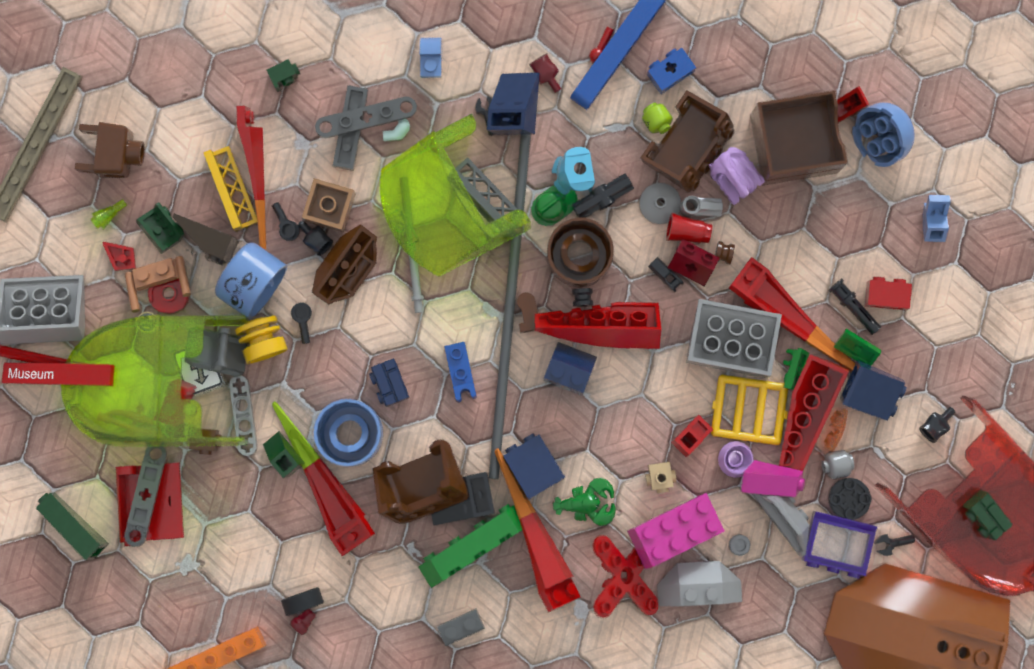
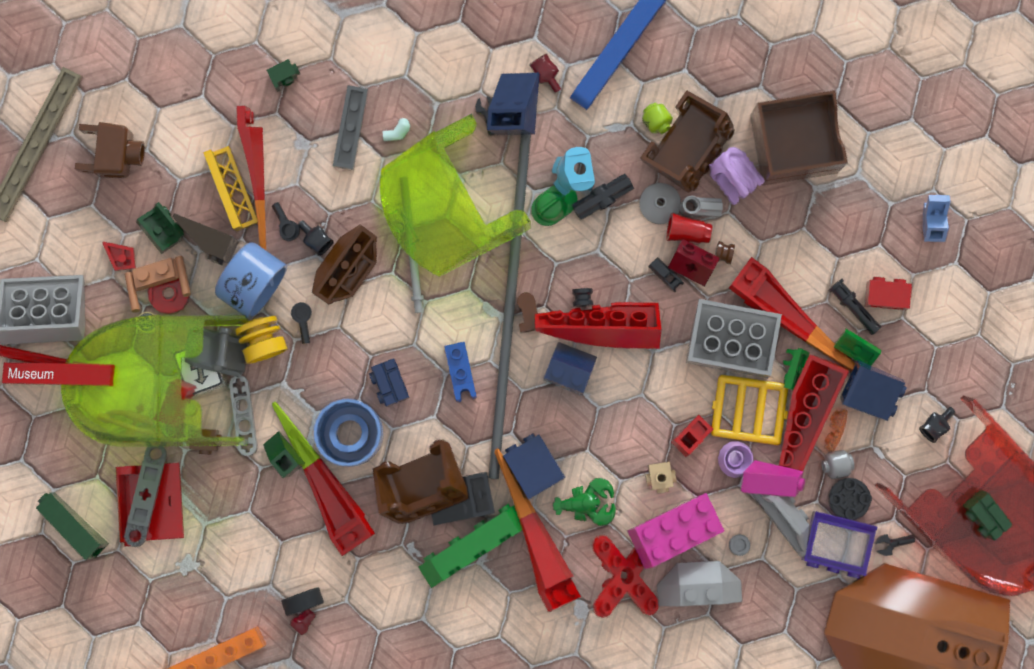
(104, 216): clear neon green cone -> none
(328, 205): medium nougat brick -> none
(350, 120): dark grey piece -> none
(430, 57): medium blue brick -> none
(461, 627): dark grey brick -> none
(483, 206): dark grey fence -> none
(584, 231): reddish brown piece -> none
(594, 54): red bar -> none
(665, 80): blue brick -> none
(851, 104): red slope -> none
(893, 131): medium blue cylinder -> none

